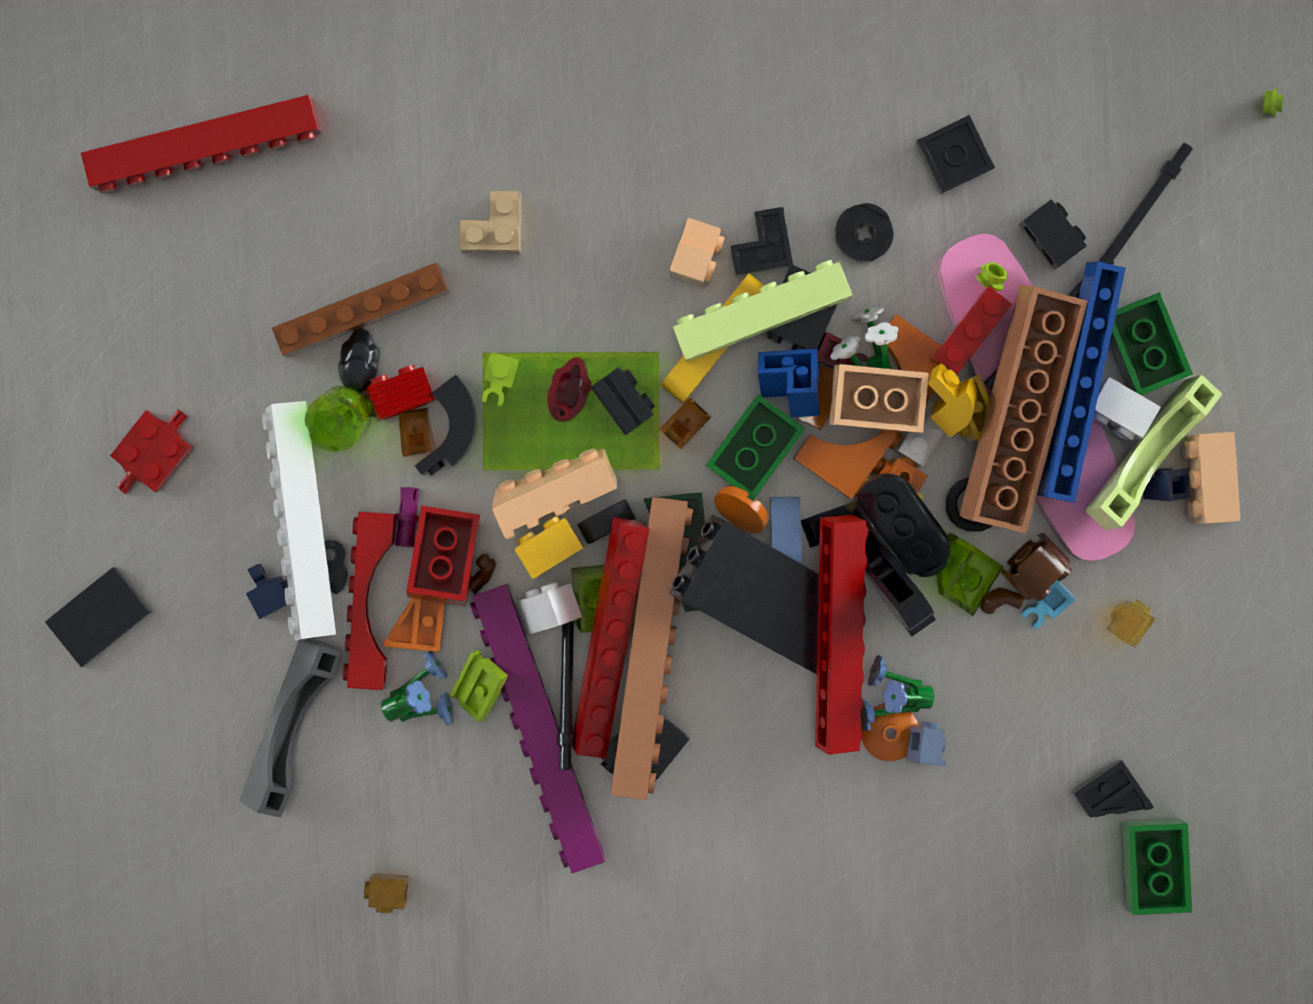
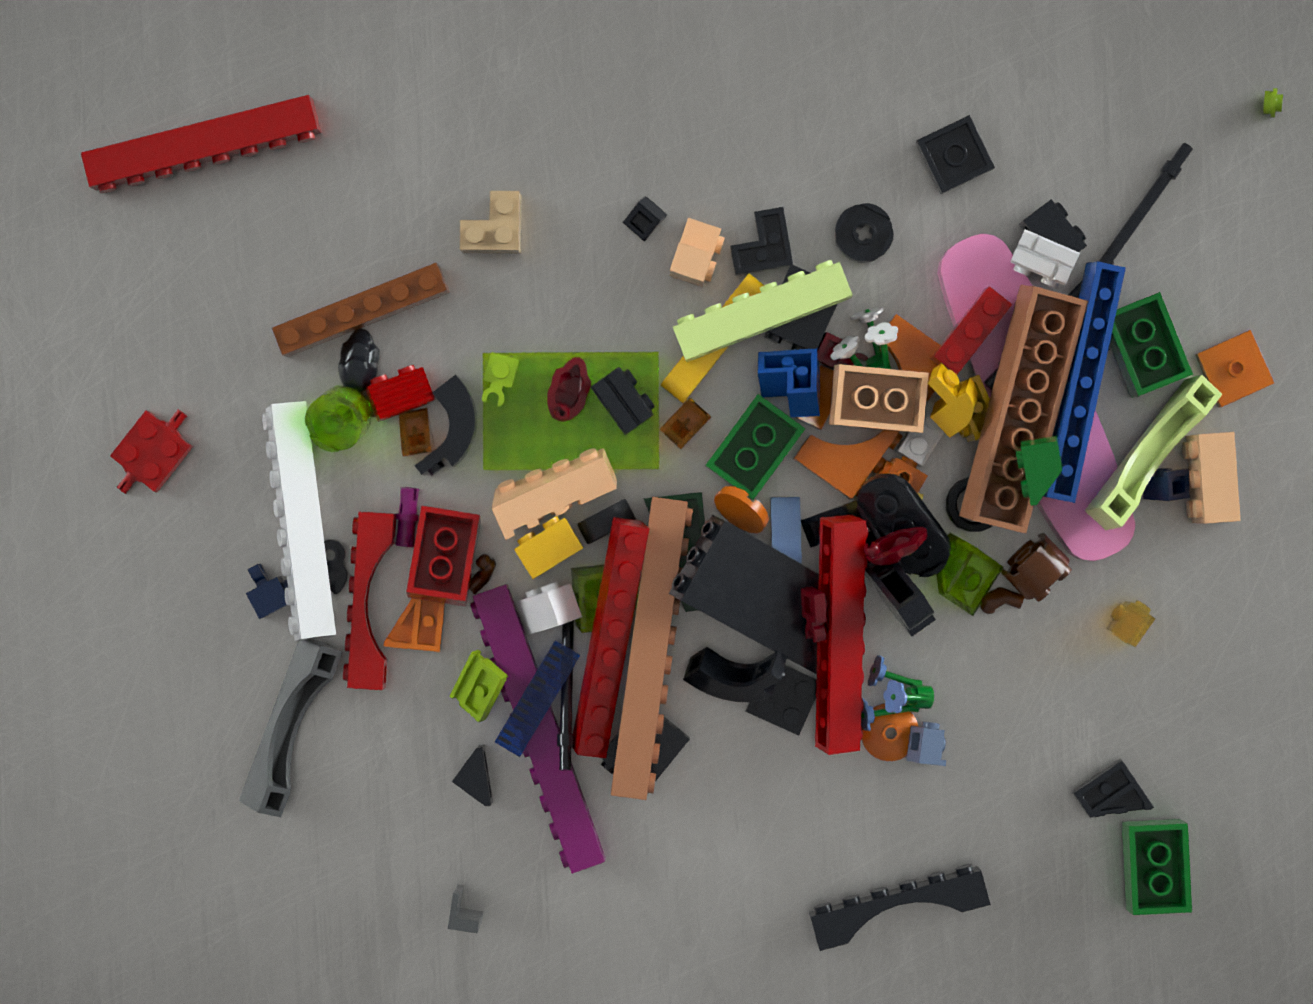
(98, 617): black tile -> none
(386, 892): pearl gold brick -> none
(399, 705): plant -> none
(463, 919): none -> dark grey panel
(475, 778): none -> black slope
(537, 698): none -> clear blue tile
(644, 218): none -> black slope
(734, 680): none -> black arch
(789, 702): none -> black plate
(814, 610): none -> dark red plate
(839, 923): none -> black arch
(895, 546): none -> dark red arm
(992, 275): lime plate -> none
(1041, 465): none -> green slope
(1044, 258): none -> white brick
(1053, 604): medium azure plate -> none
(1124, 410): white brick -> none
(1235, 368): none -> orange plate

